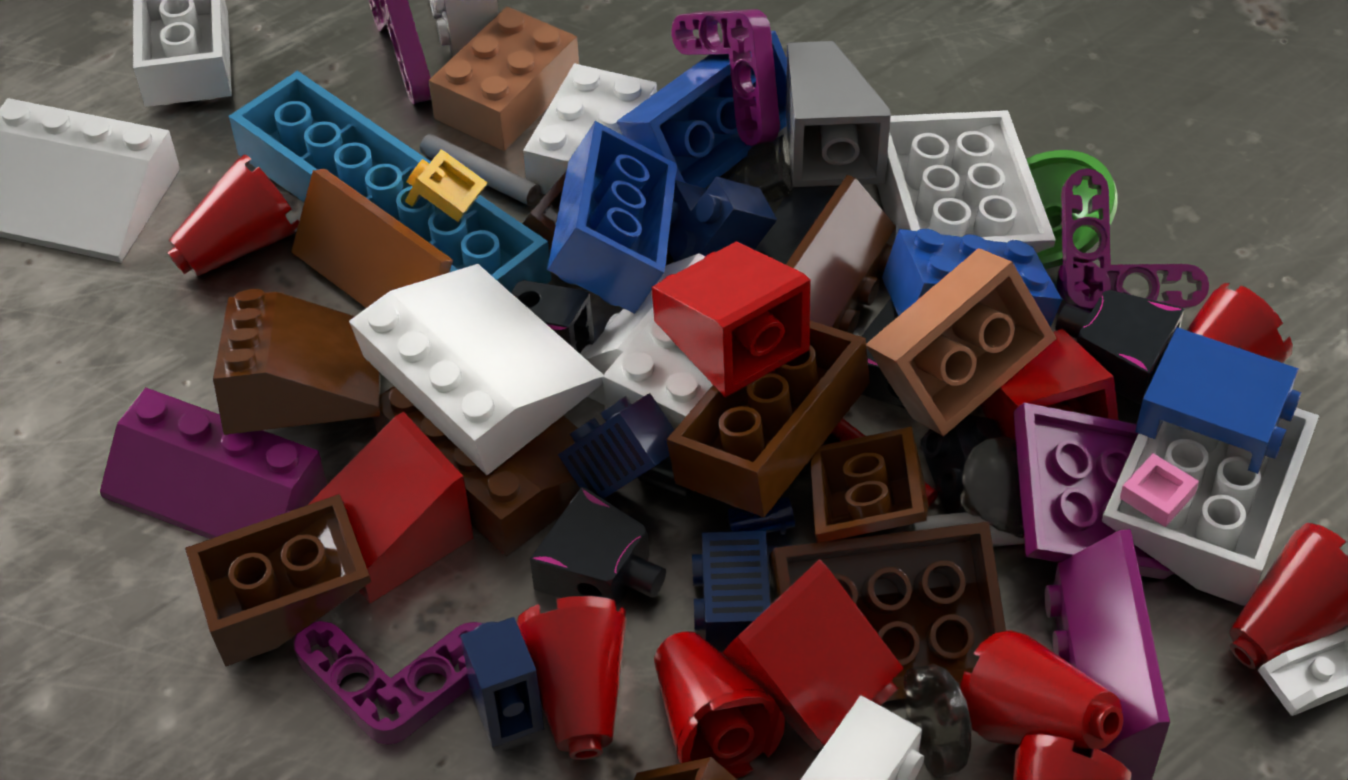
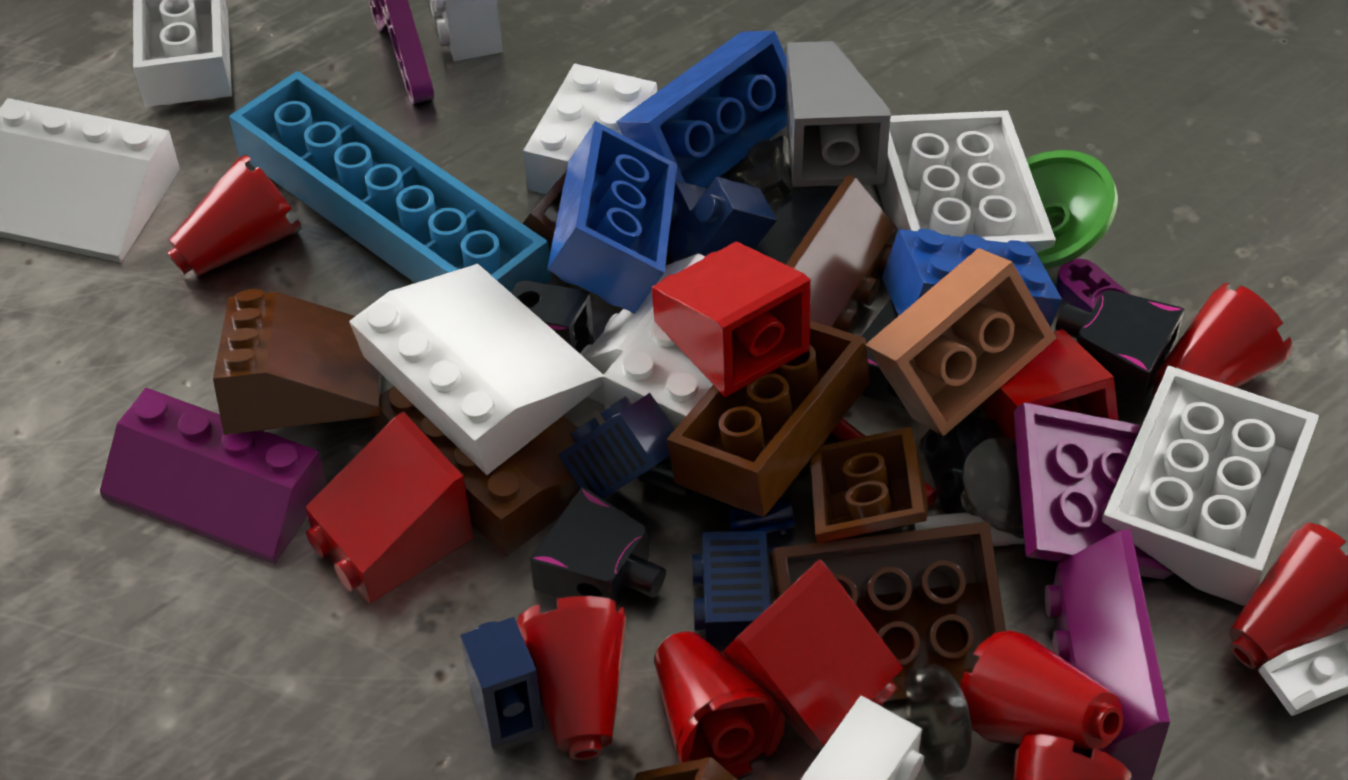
(276, 577): reddish brown slope -> none
(361, 243): dark orange tile -> none
(395, 693): magenta beam -> none
(445, 185): yellow bracket -> none
(496, 176): light grey piece -> none
(503, 78): nougat brick -> none
(744, 35): magenta beam -> none
(1107, 275): magenta beam -> none
(1159, 489): bright pink plate -> none
(1221, 395): blue panel -> none

